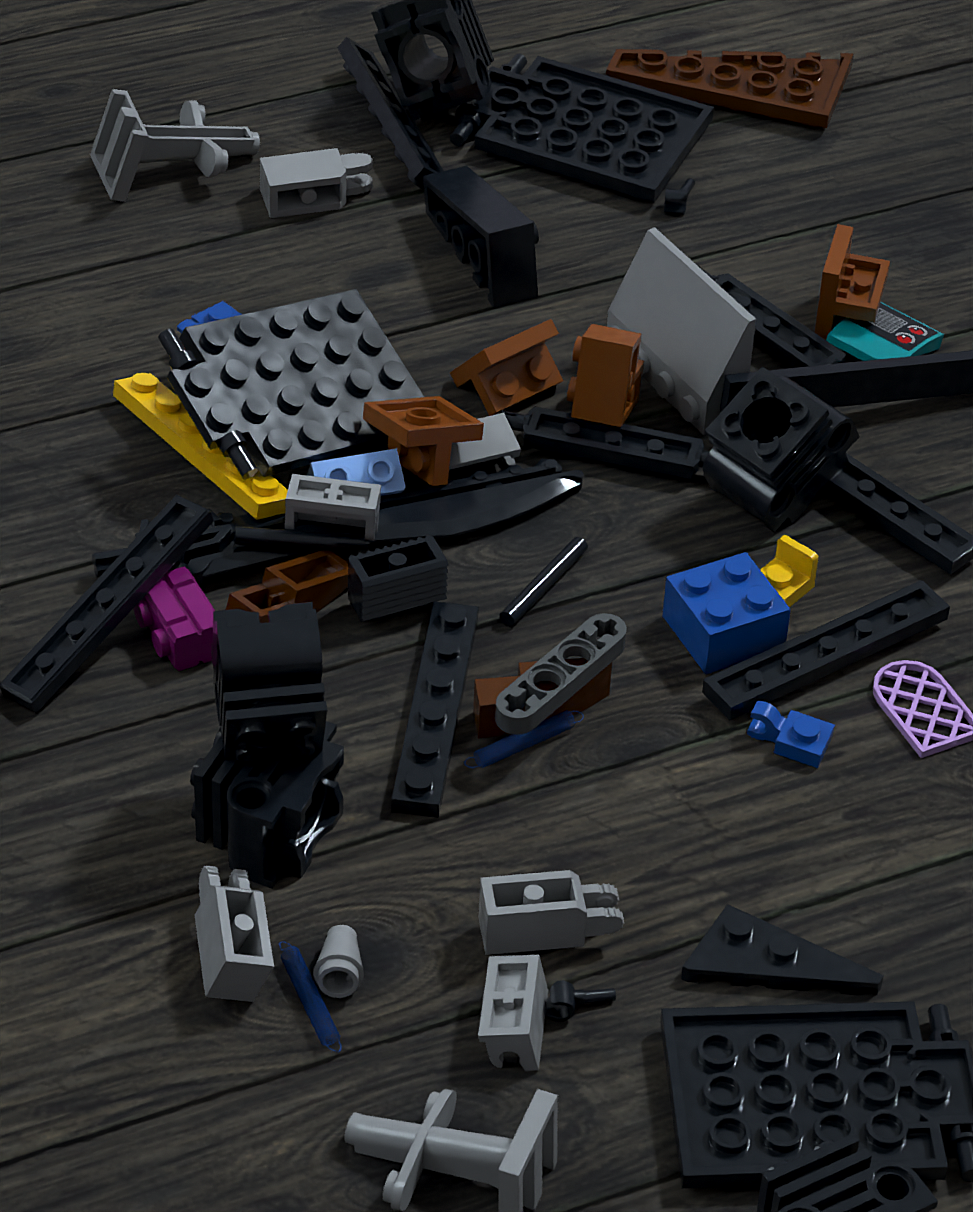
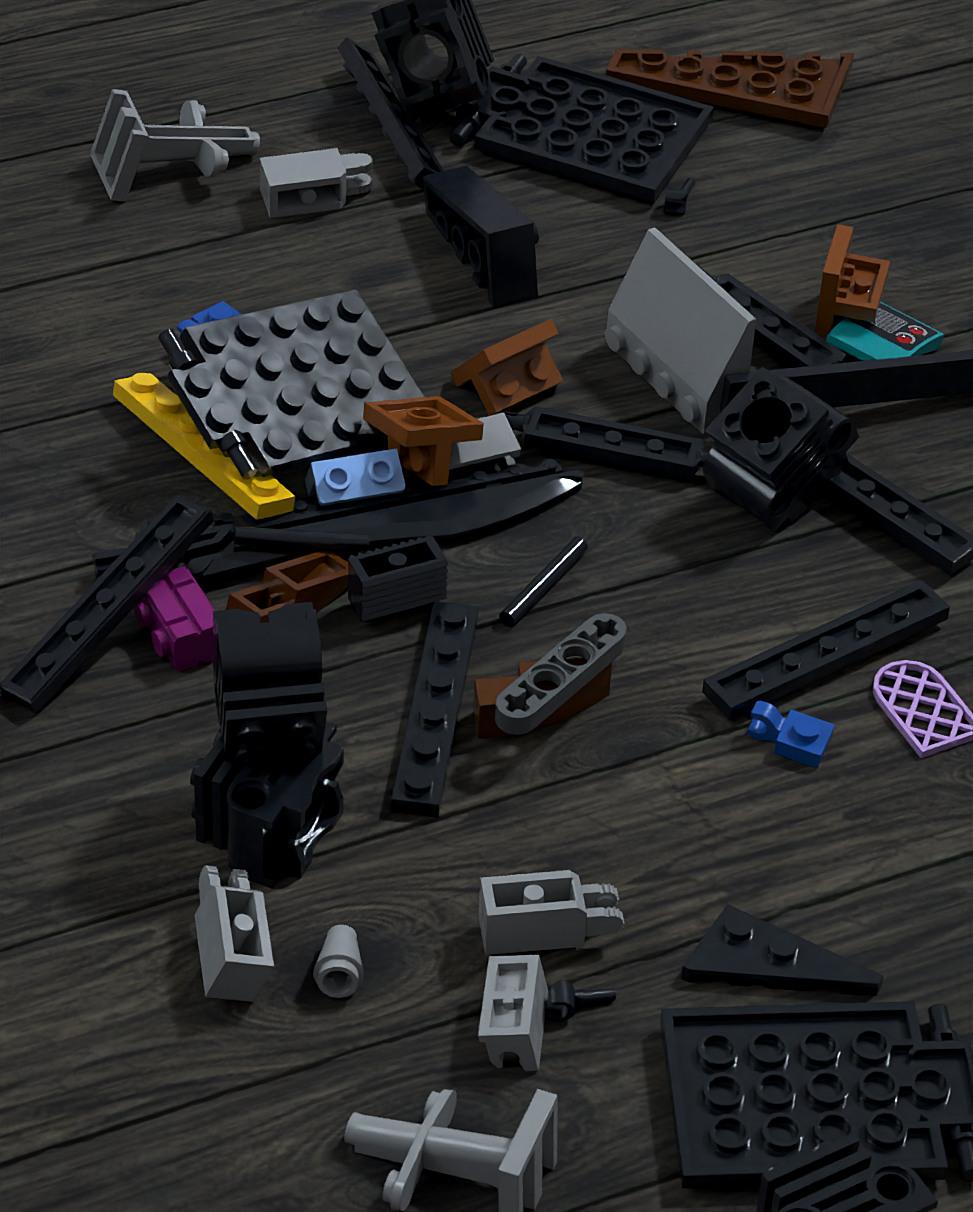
(313, 996): blue piece -> none
(333, 502): light grey hinge -> none
(527, 740): blue piece -> none
(606, 375): dark orange brick -> none
(725, 612): blue brick -> none
(792, 569): yellow bracket -> none

